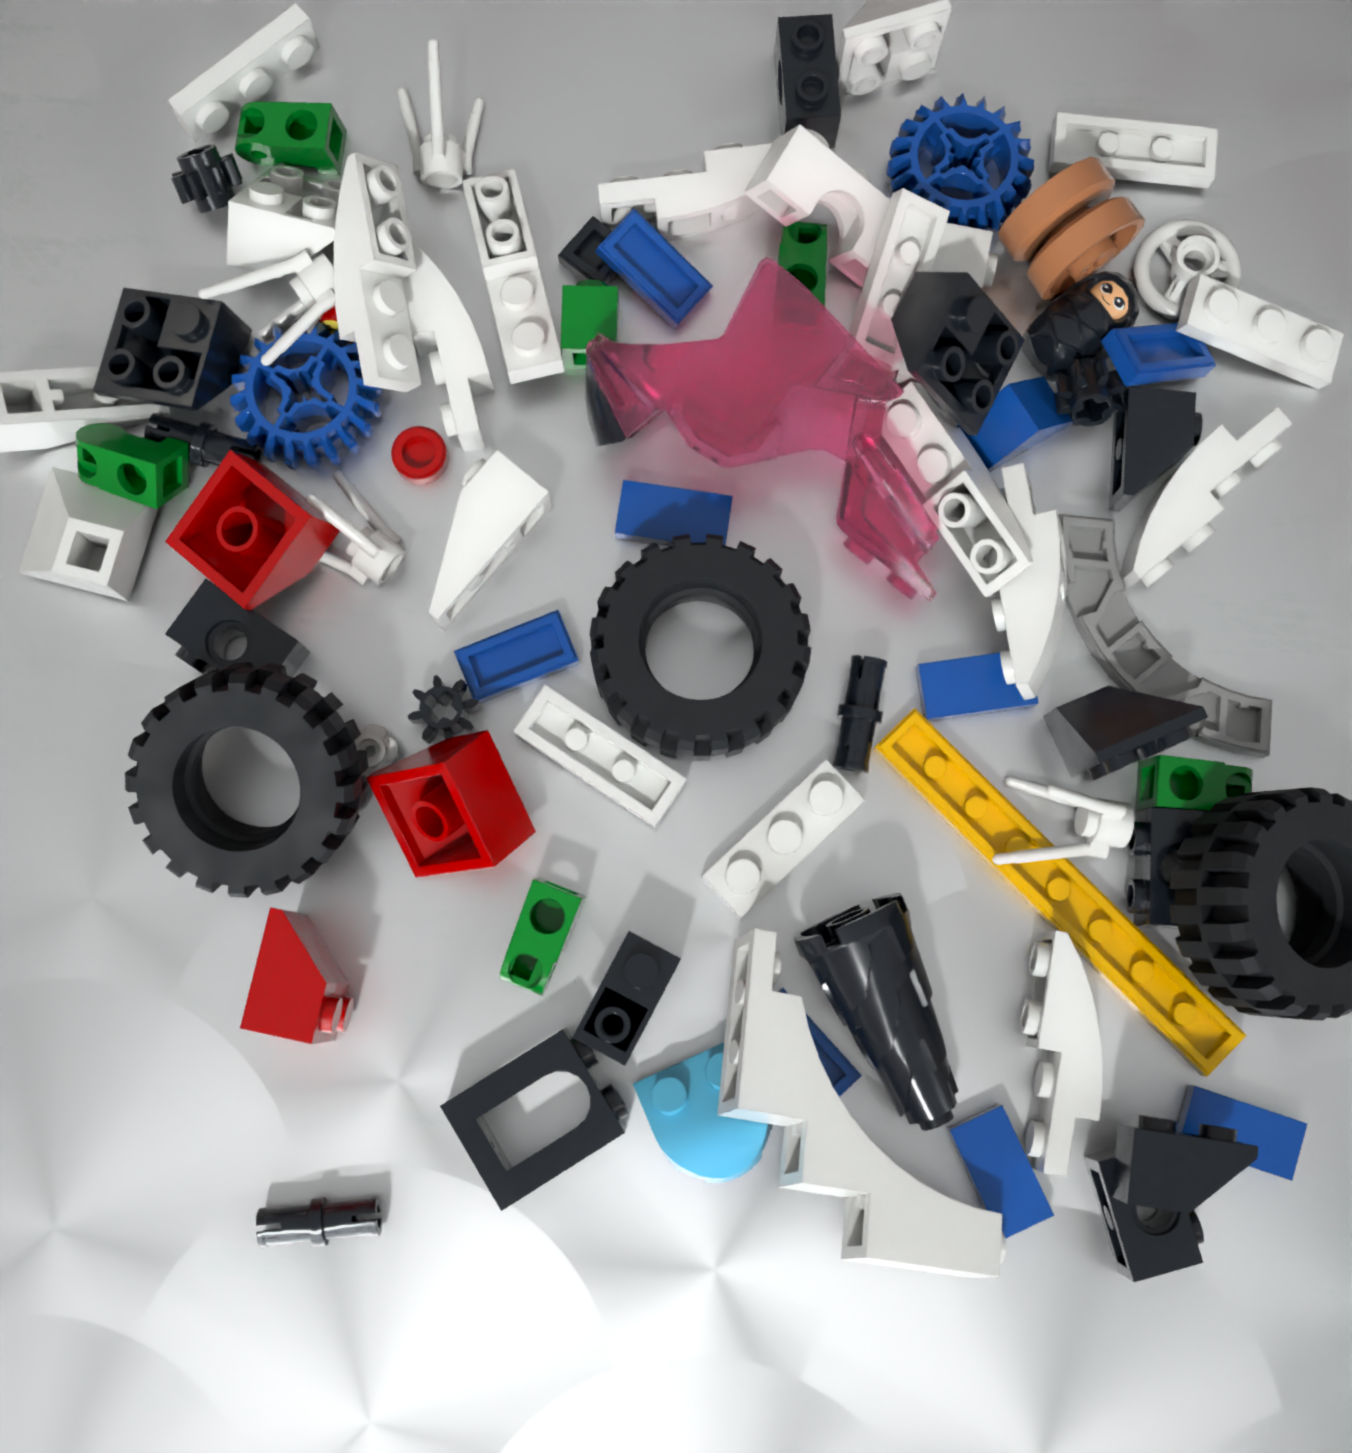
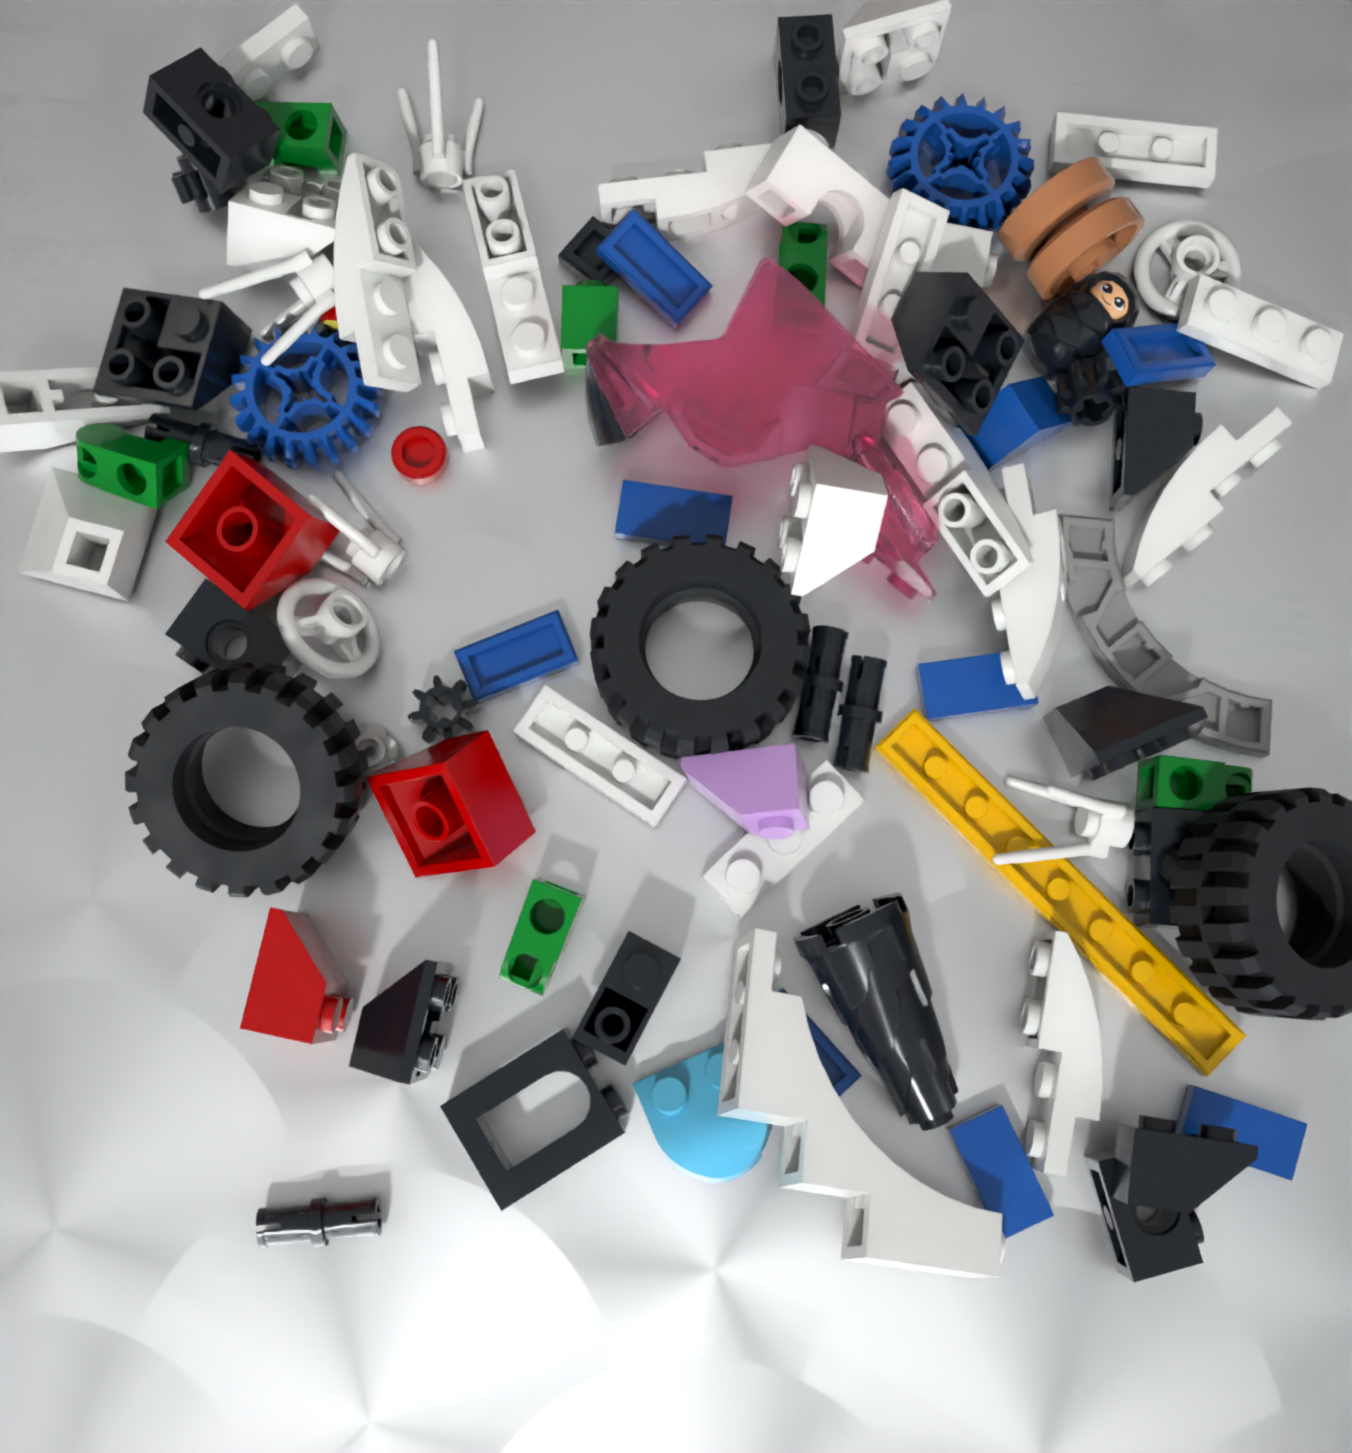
(210, 119): none -> black brick
(334, 624): none -> white piece
(401, 1025): none -> black slope
(489, 523): white slope -> none
(755, 787): none -> lavender slope
(821, 684): none -> black pin
(832, 518): none -> white slope

